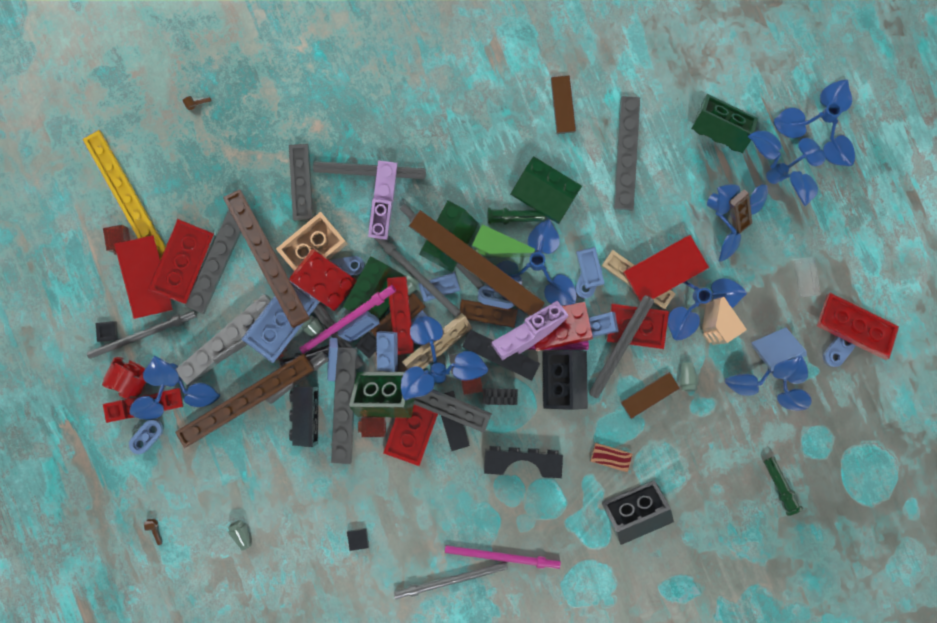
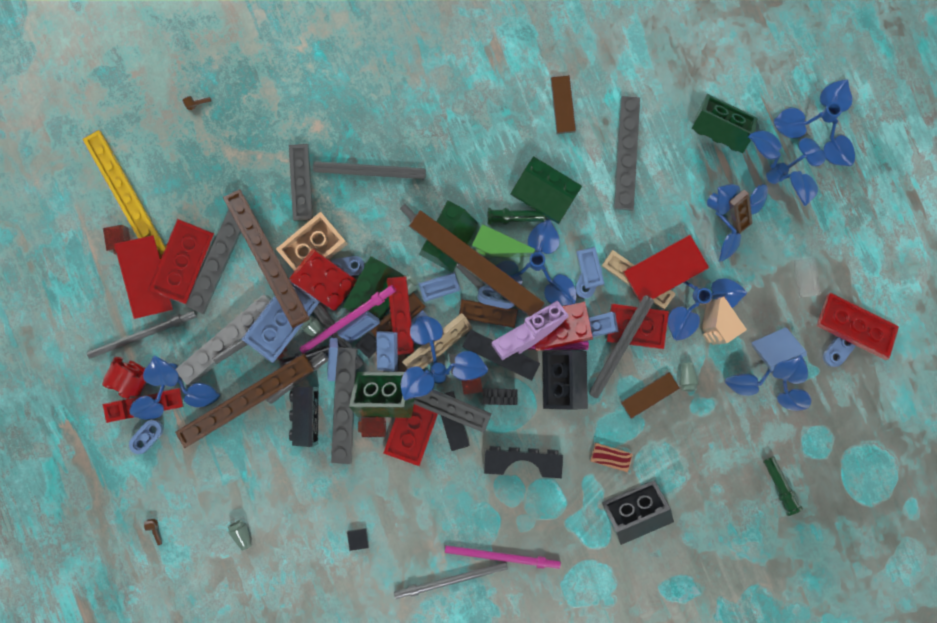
(106, 331): black tile -> none
(383, 200): lavender slope -> none
(391, 250): dark grey bar -> none

